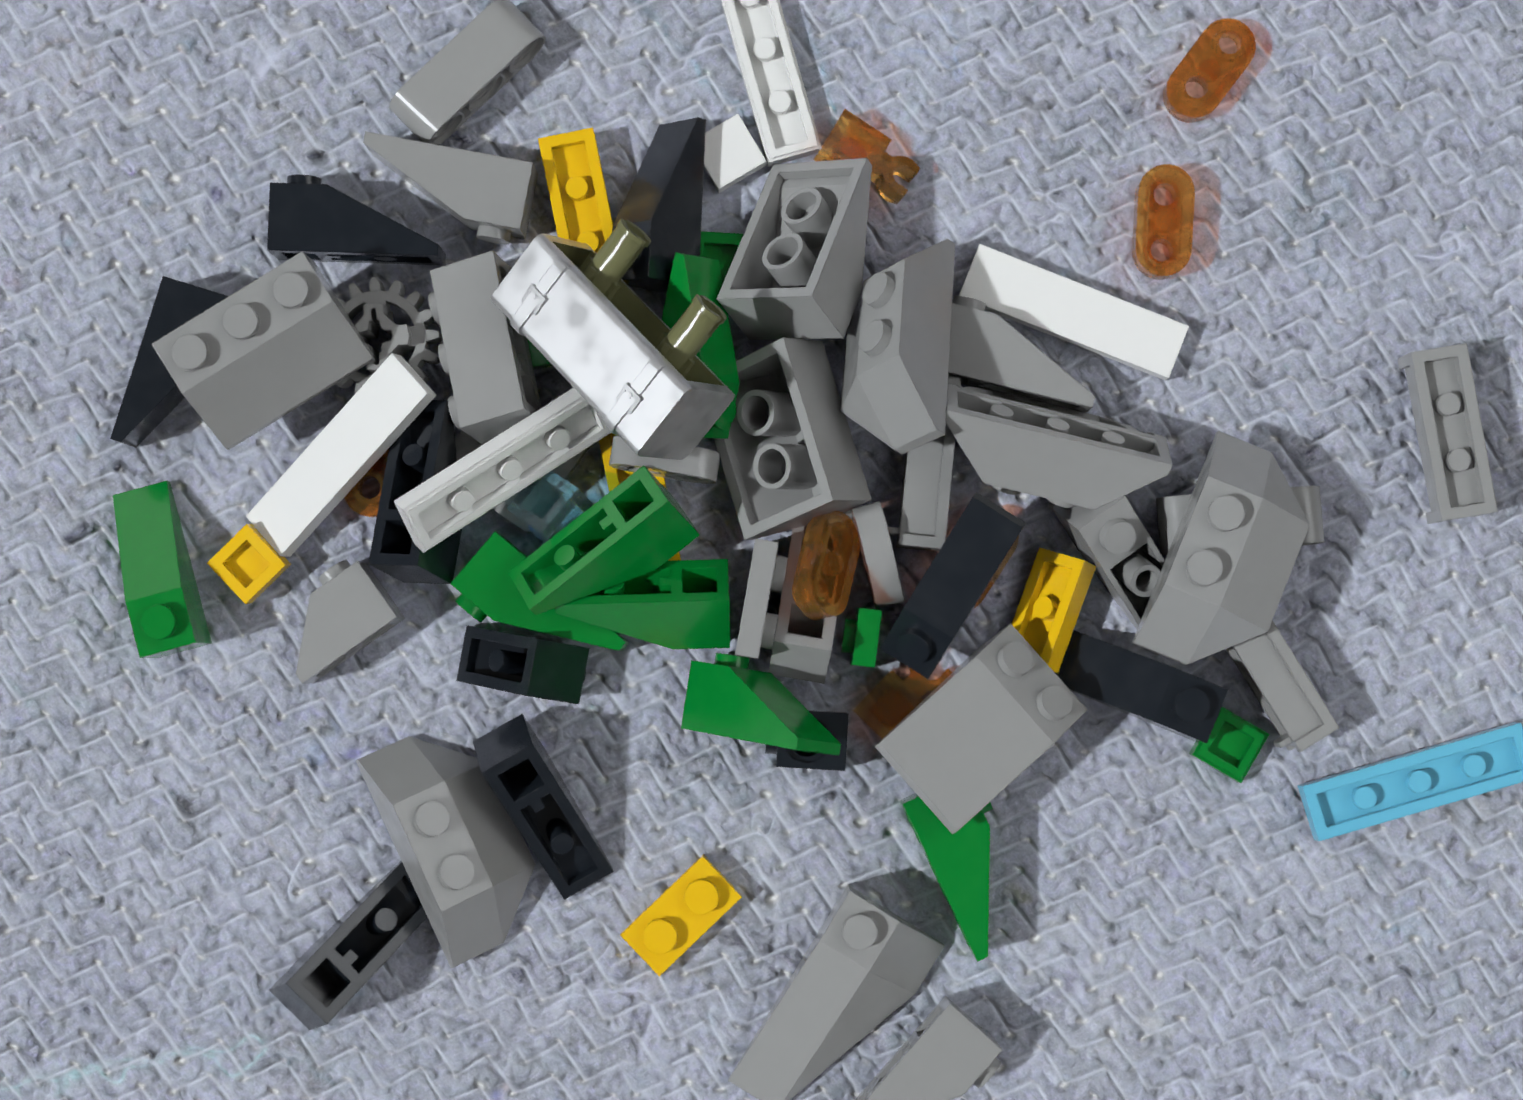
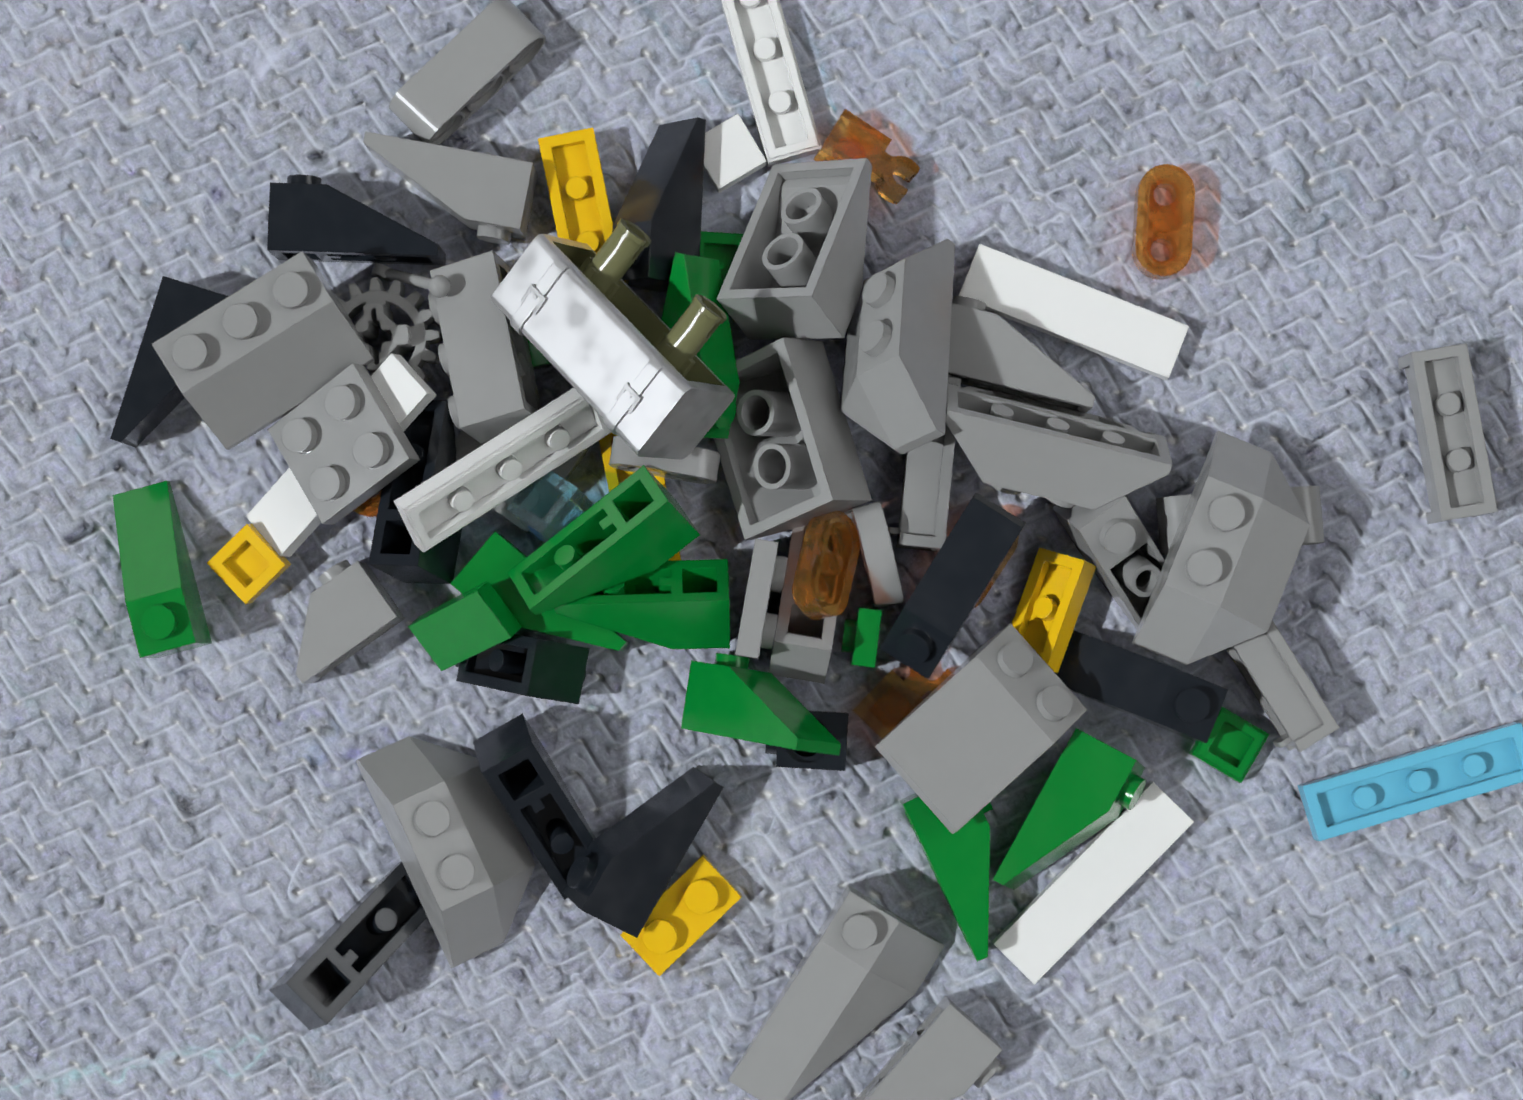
(343, 444): none -> light grey plate
(438, 285): none -> light grey hinge
(465, 626): none -> green tile
(636, 857): none -> black slope
(1076, 802): none -> green slope
(1092, 883): none -> white tile
(1209, 68): clear orange plate -> none

